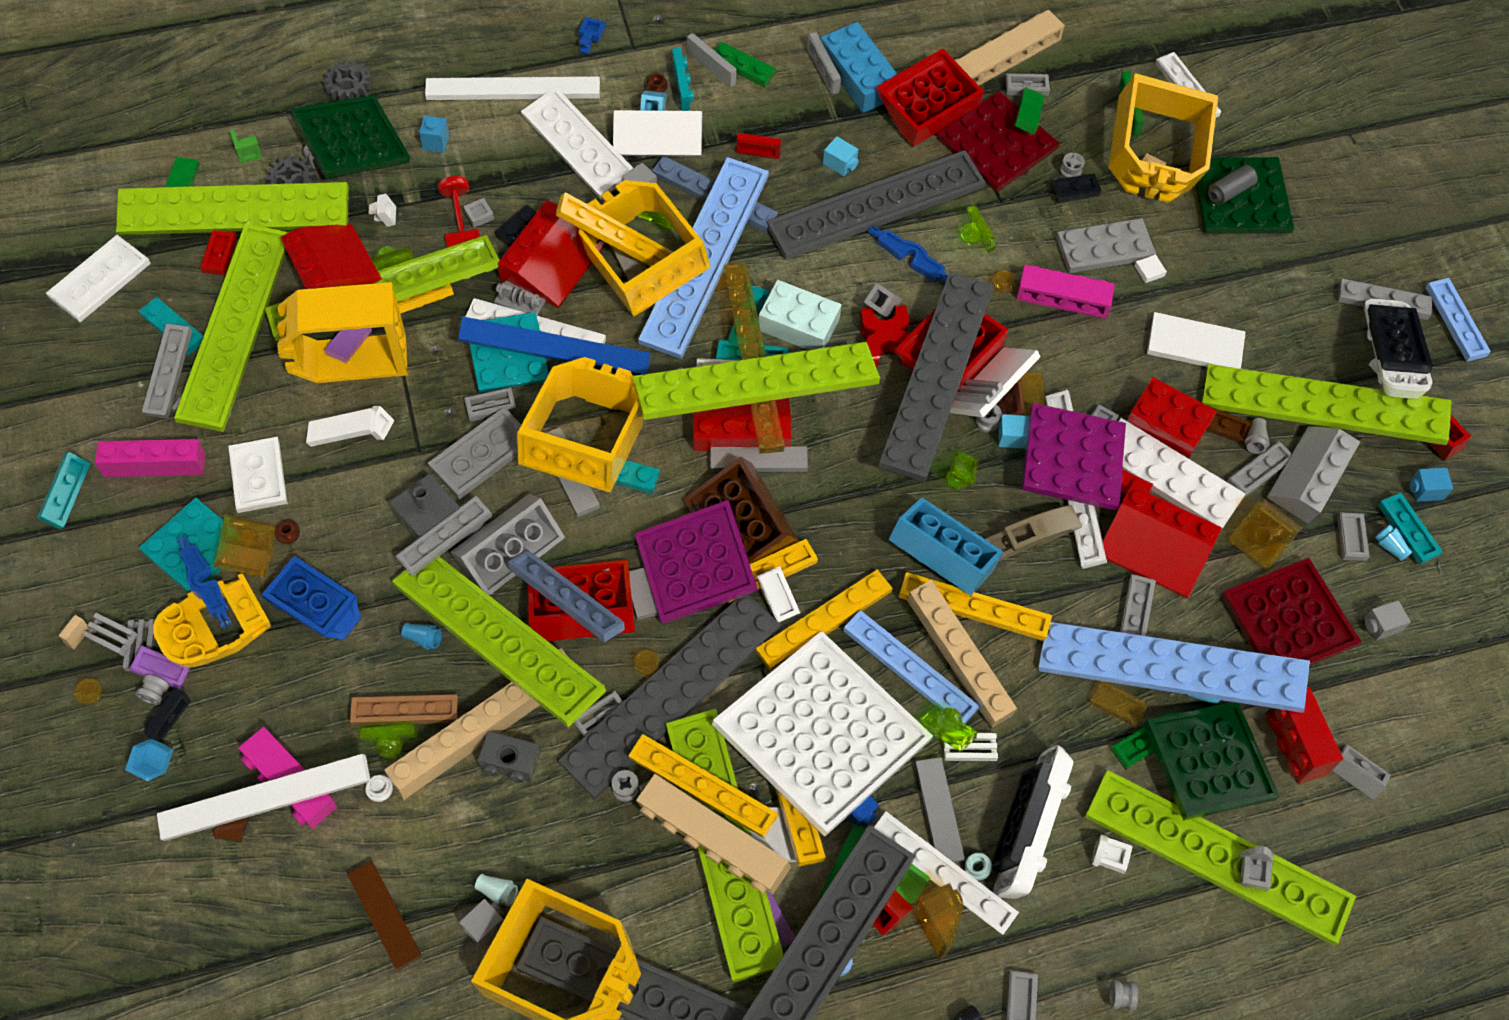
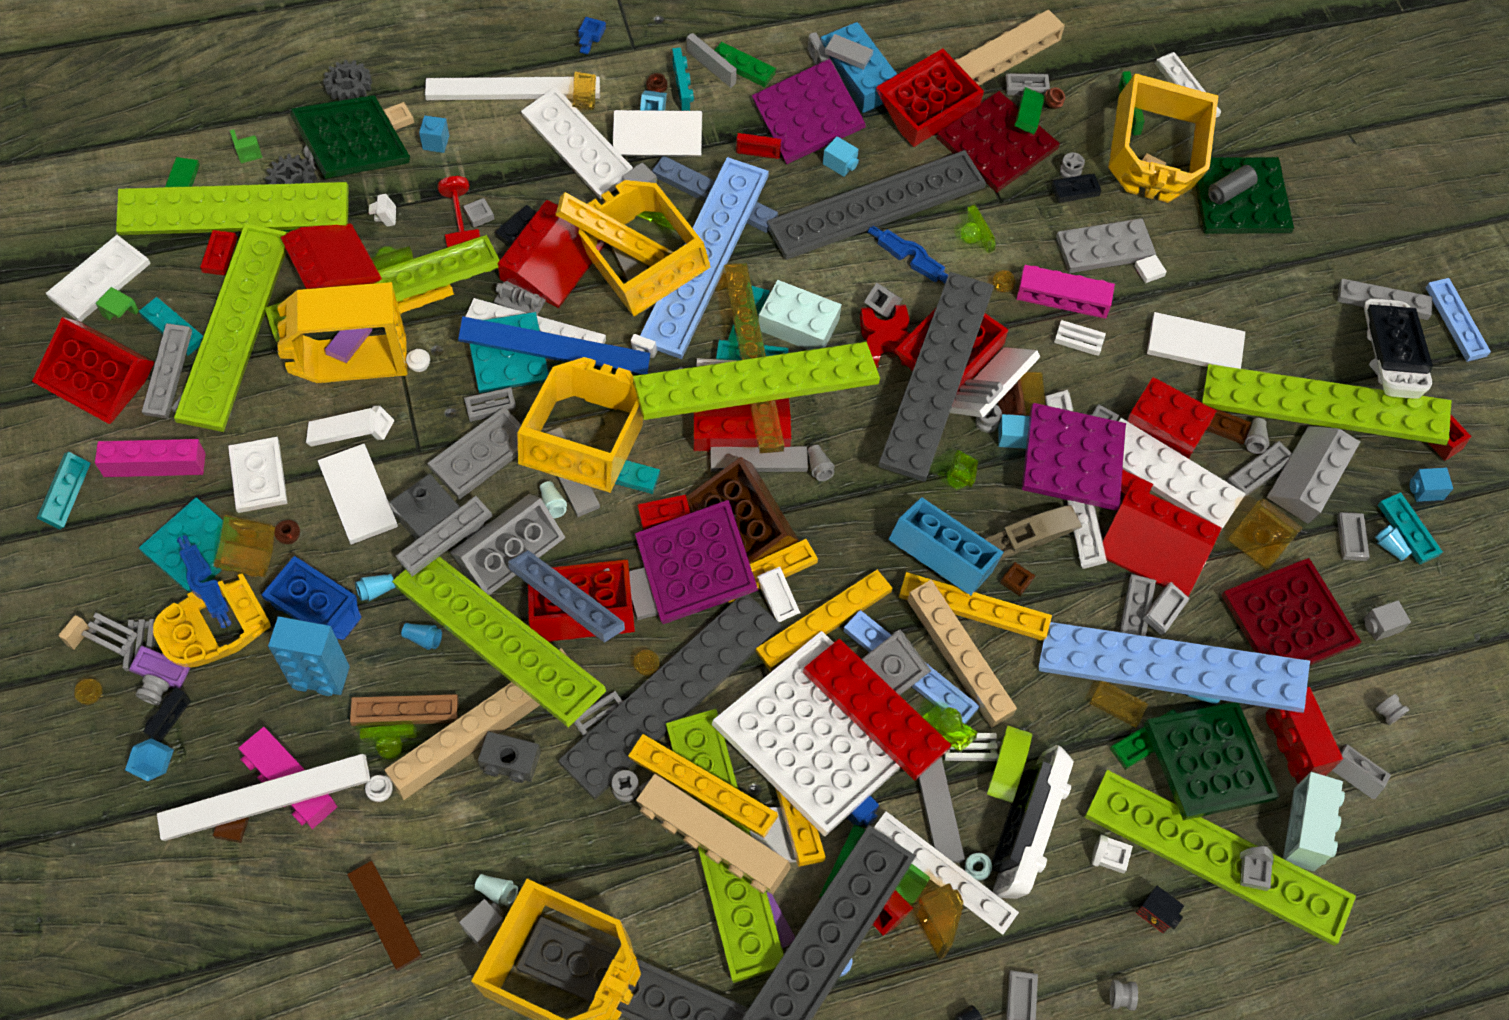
(91, 370): none -> red slope
(115, 304): none -> bright green panel
(309, 656): none -> dark azure brick
(357, 493): none -> white tile
(374, 586): none -> medium azure cone
(399, 116): none -> tan plate
(418, 360): none -> white plate
(553, 500): none -> light aqua cone
(584, 90): none -> clear yellow tile
(644, 344): none -> white tile
(662, 511): none -> red plate
(808, 111): none -> magenta plate
(820, 464): none -> light grey cone
(849, 51): none -> light grey tile
(877, 709): none -> red plate
(897, 662): none -> light grey tile
(1009, 764): none -> lime brick
(1017, 579): none -> reddish brown tile
(1054, 97): none -> copper plate
(1080, 335): none -> white tile
(1161, 910): none -> black brick
(1165, 608): none -> light grey tile
(1314, 821): none -> light aqua brick
(1392, 709): none -> light grey wheel

